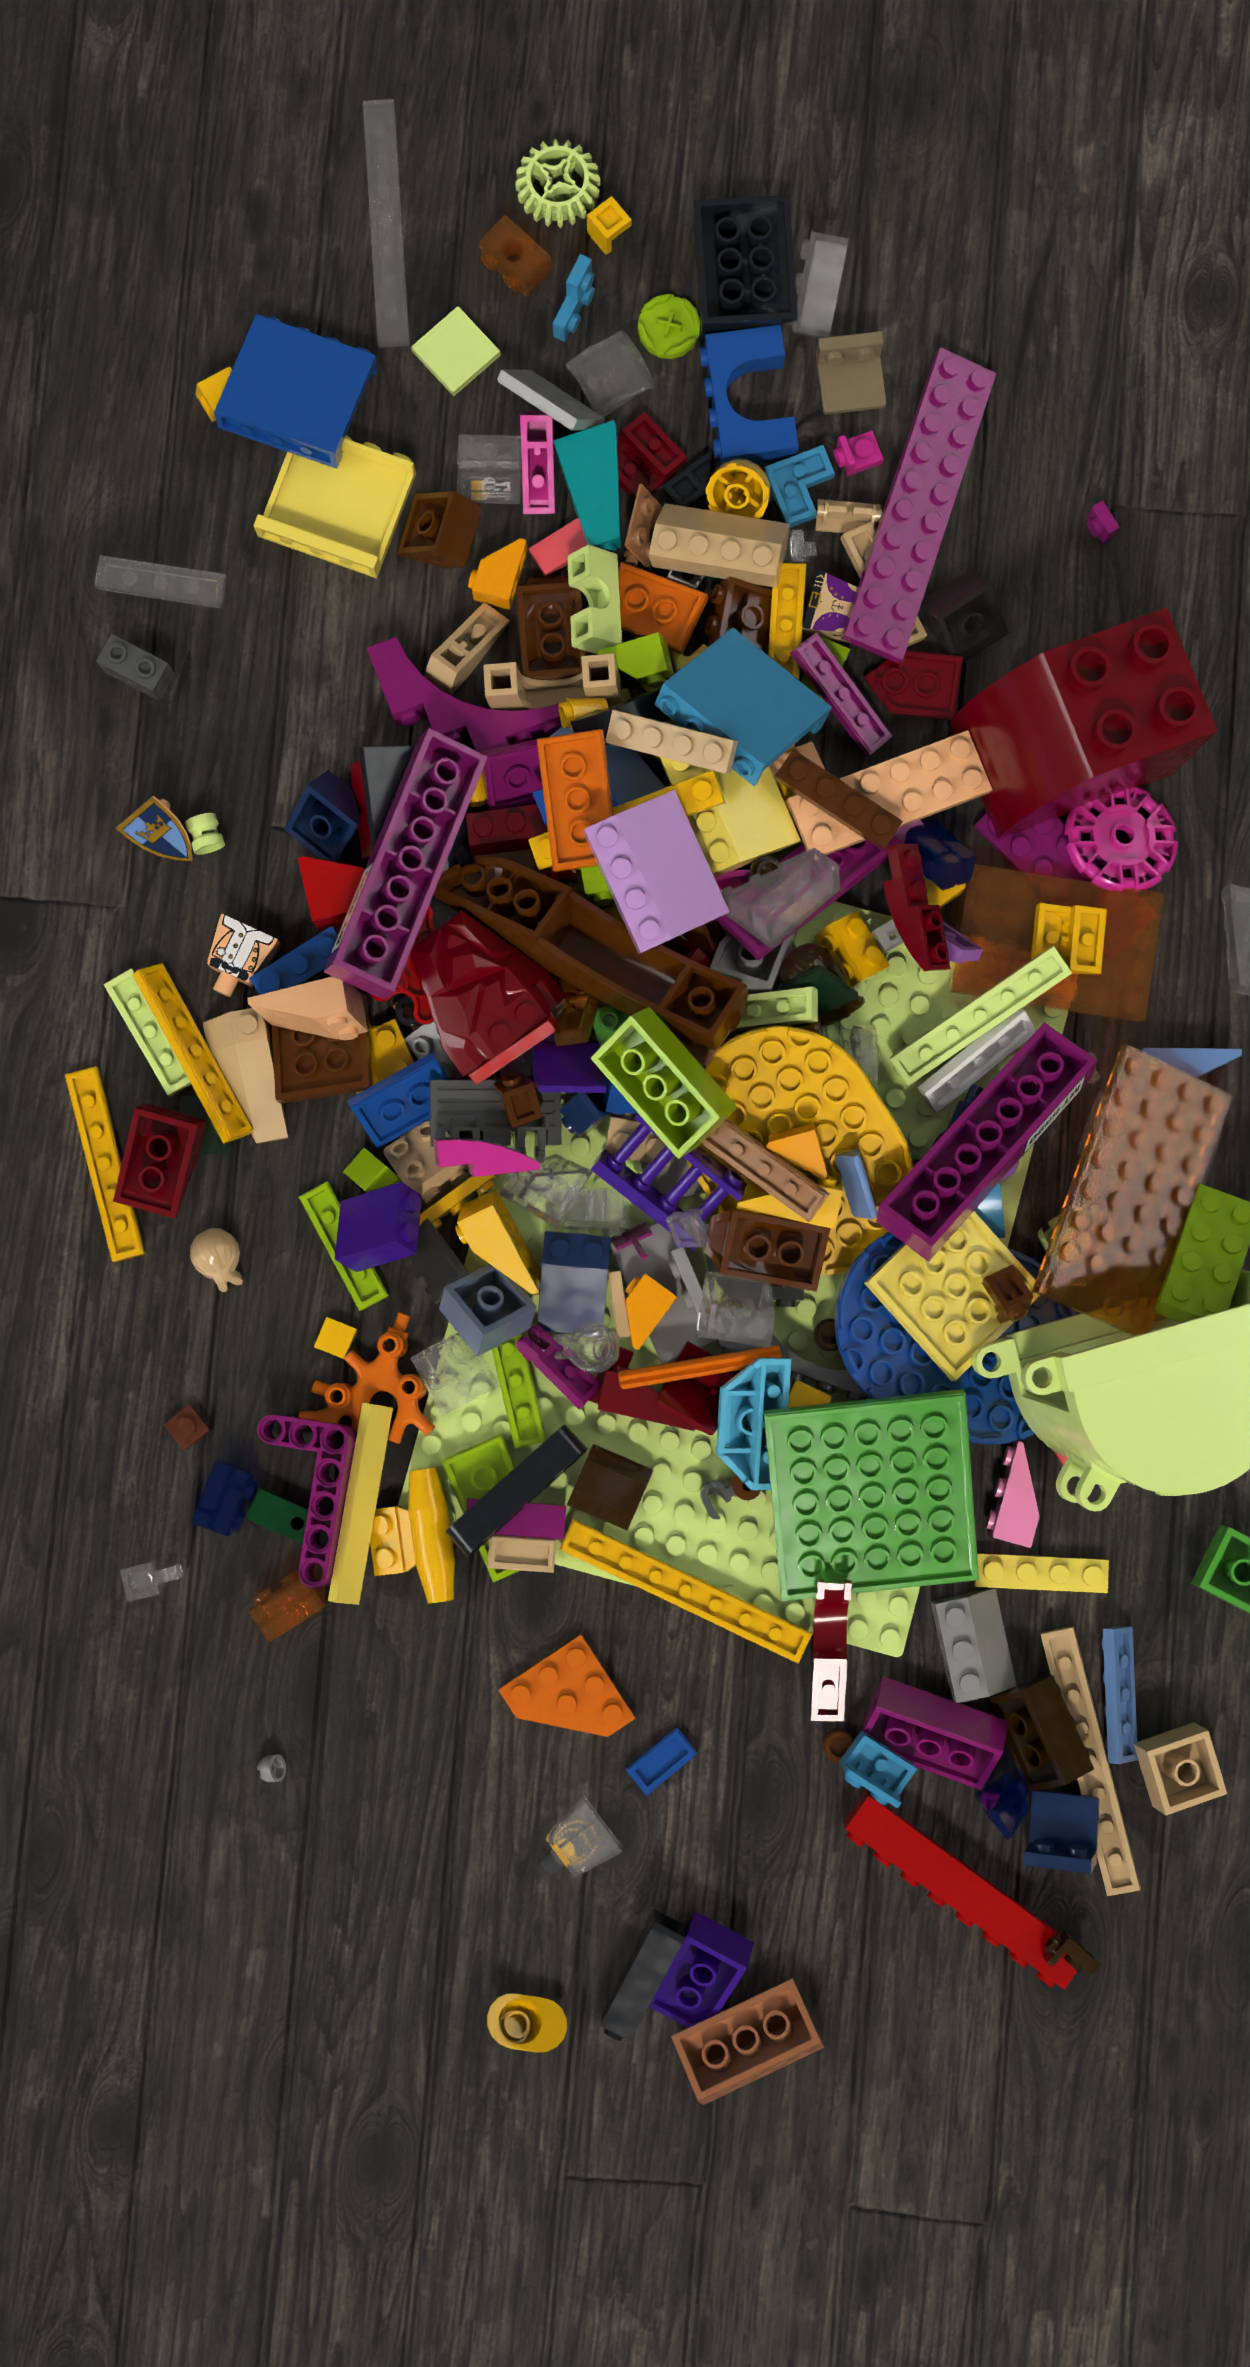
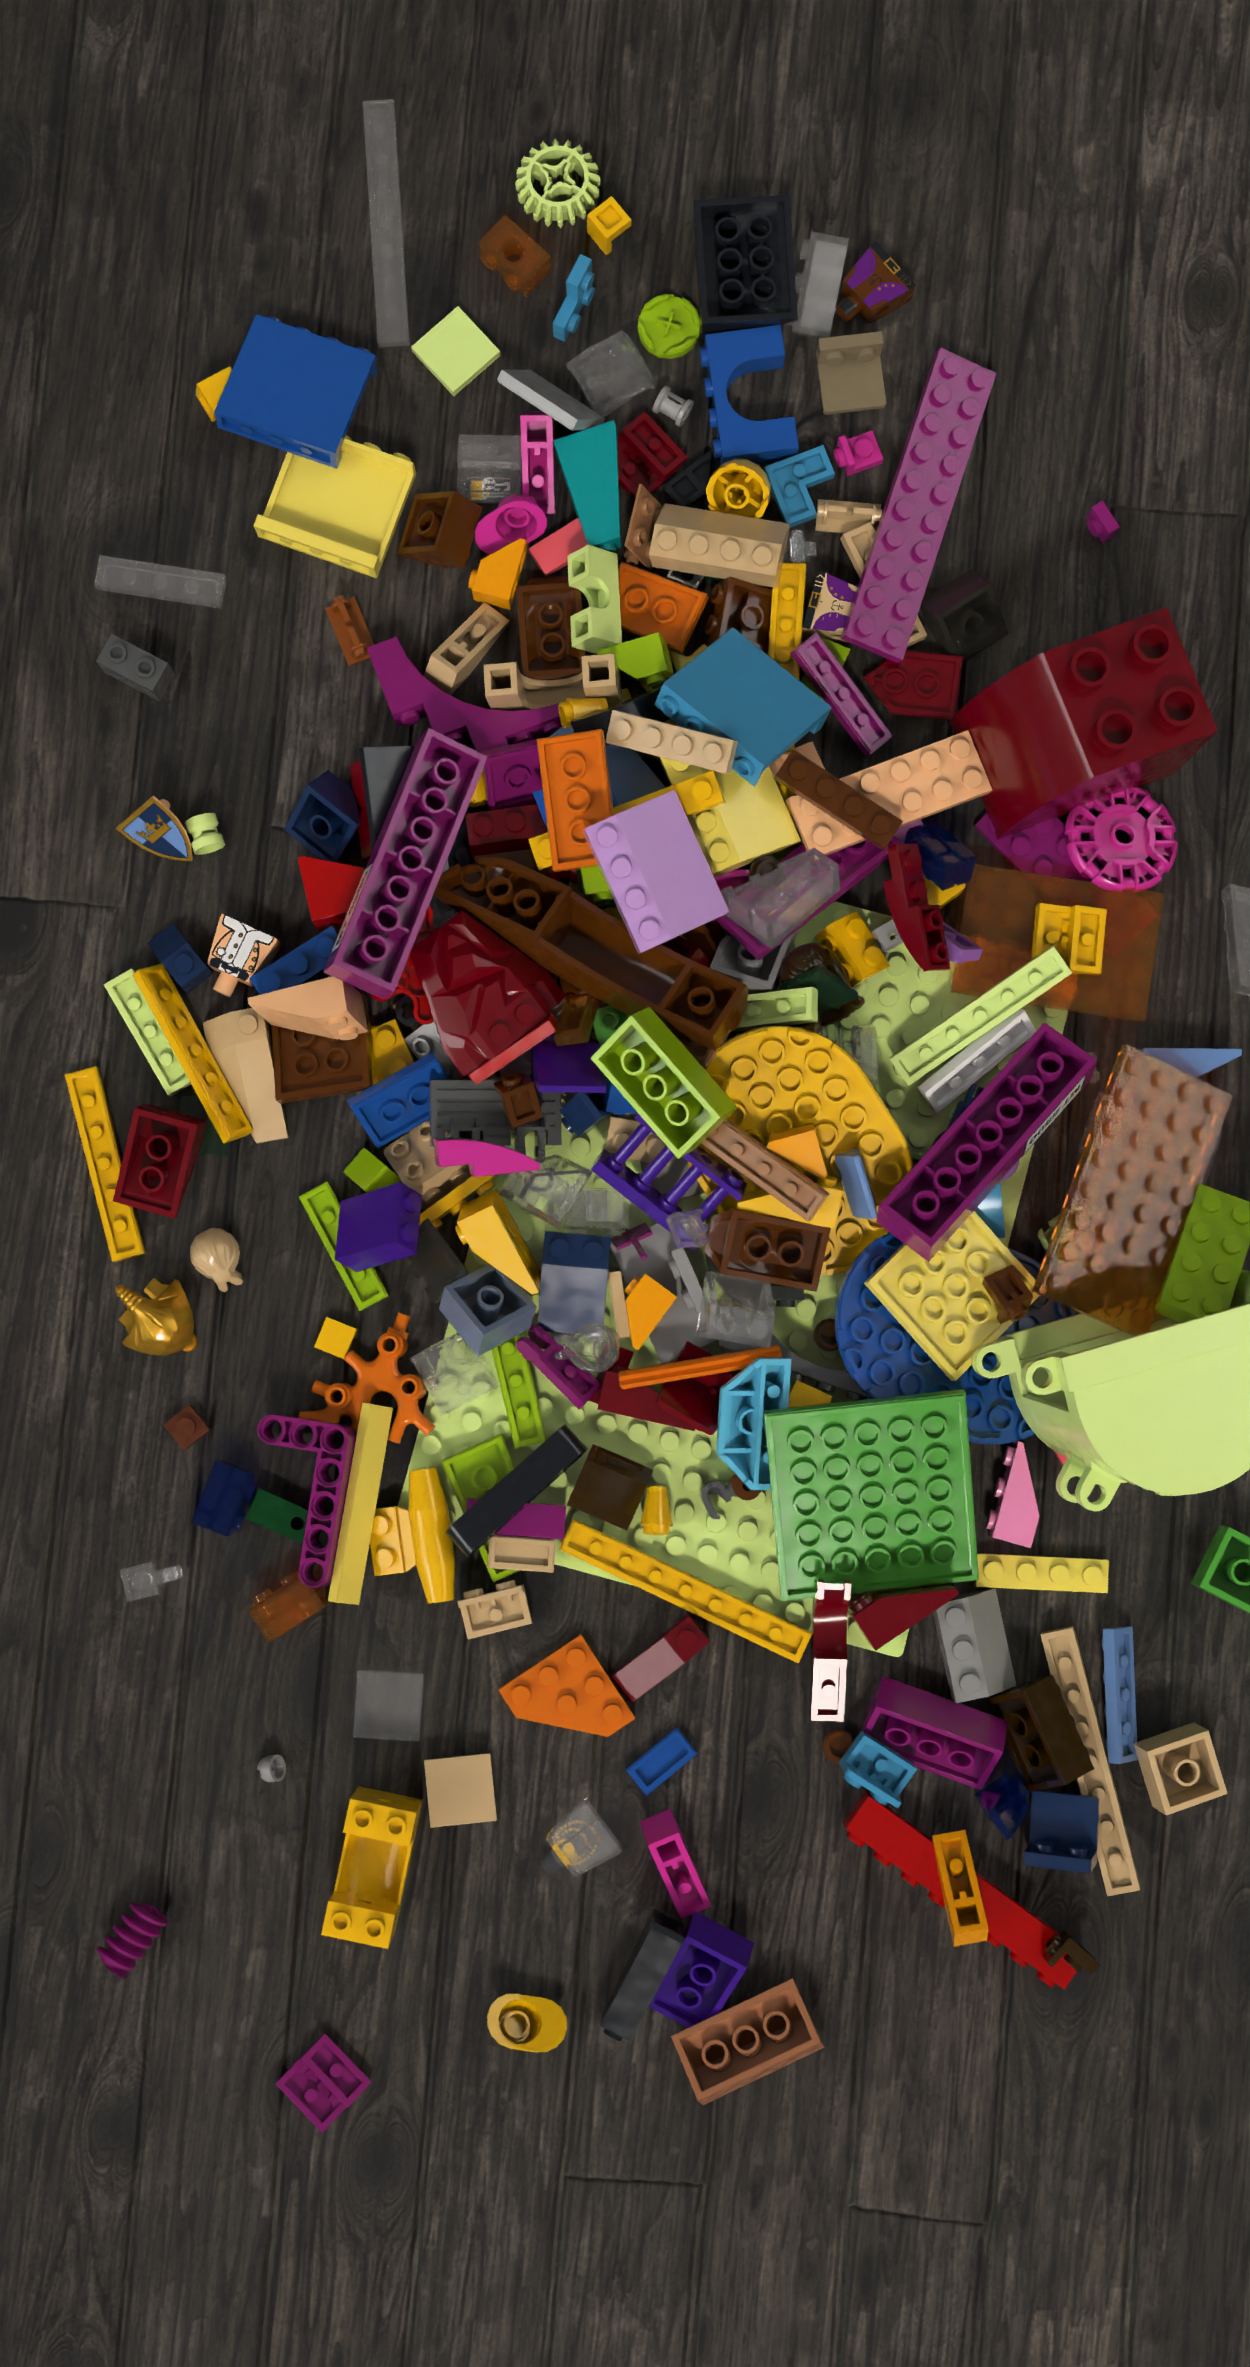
(131, 1938): none -> magenta piece
(158, 1324): none -> pearl gold piece
(180, 958): none -> dark blue slope
(323, 2082): none -> magenta slope
(350, 629): none -> dark orange hinge
(372, 1867): none -> yellow piece
(388, 1705): none -> clear tile
(460, 1790): none -> tan piece
(494, 1610): none -> tan bracket
(513, 519): none -> dark pink piece
(656, 1512): none -> yellow cone
(661, 1657): none -> slope
(672, 406): none -> light grey bush
(675, 1863): none -> dark pink slope
(874, 287): none -> torso
(892, 1612): none -> dark red slope
(960, 1888): none -> light orange slope

